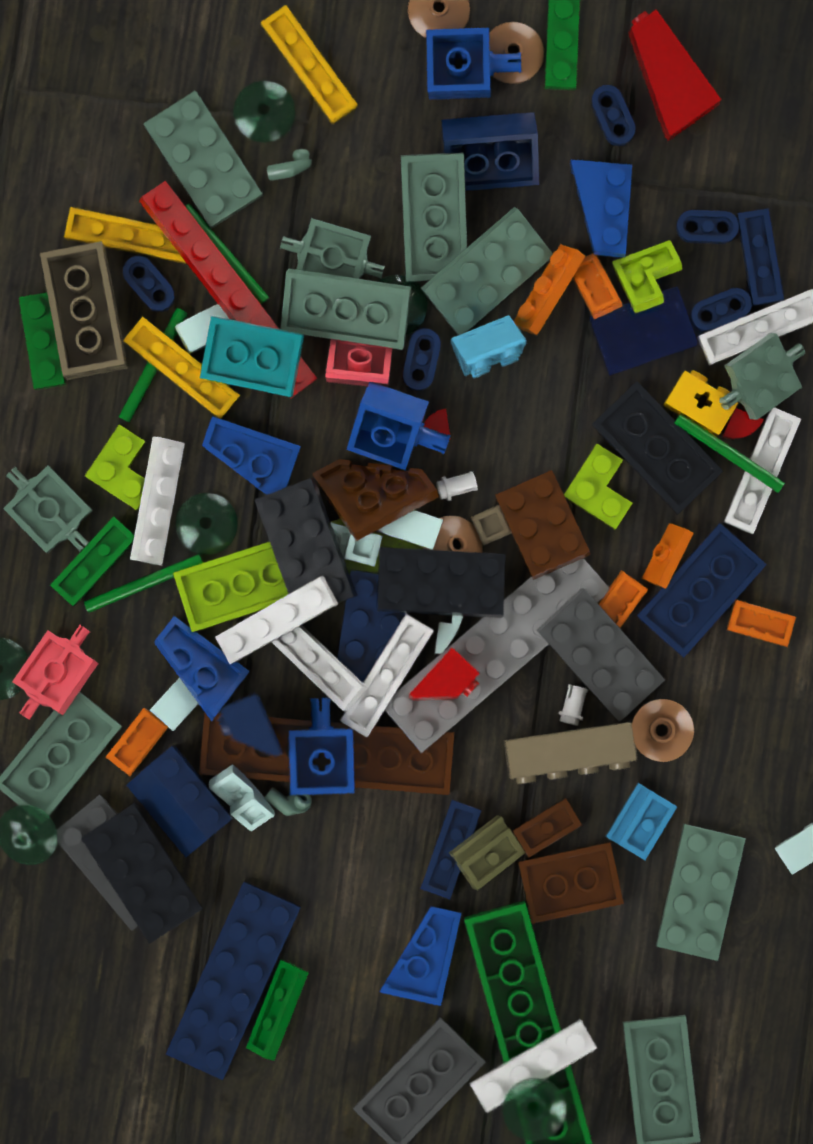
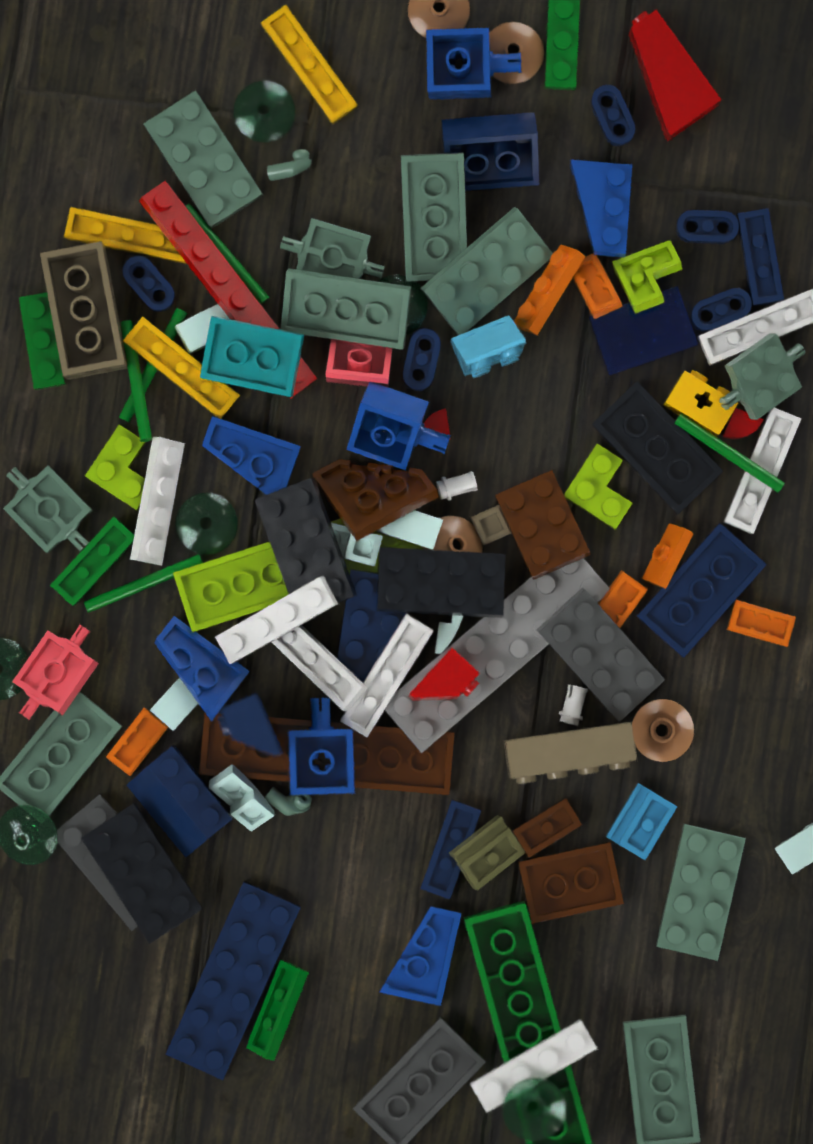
(136, 386): none -> green bar

